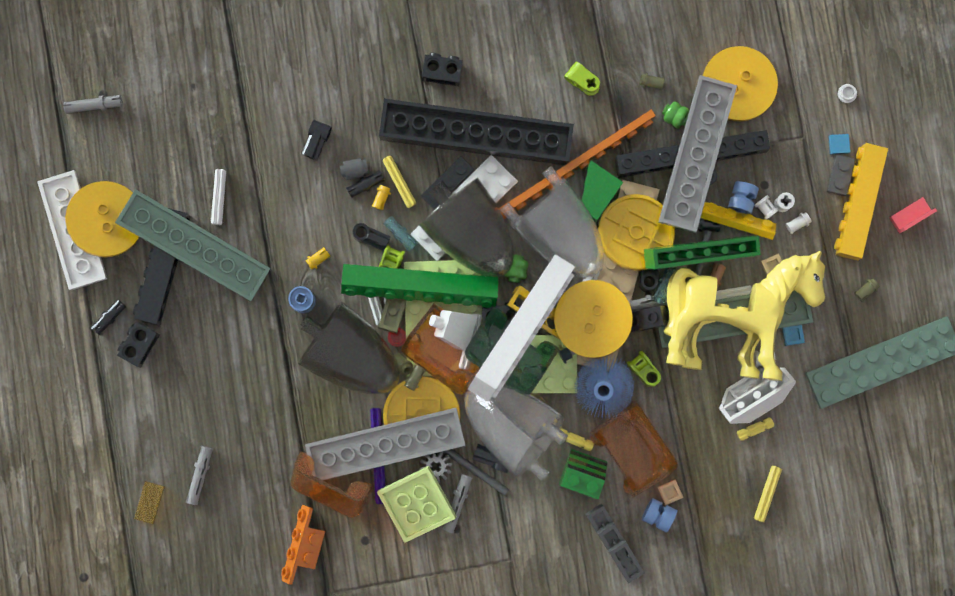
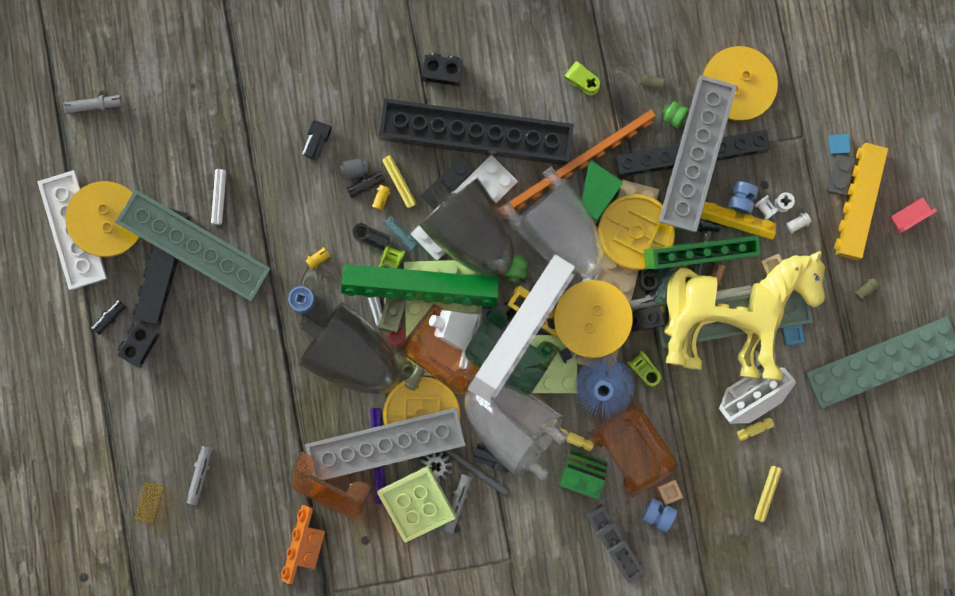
(847, 93): white plate -> none

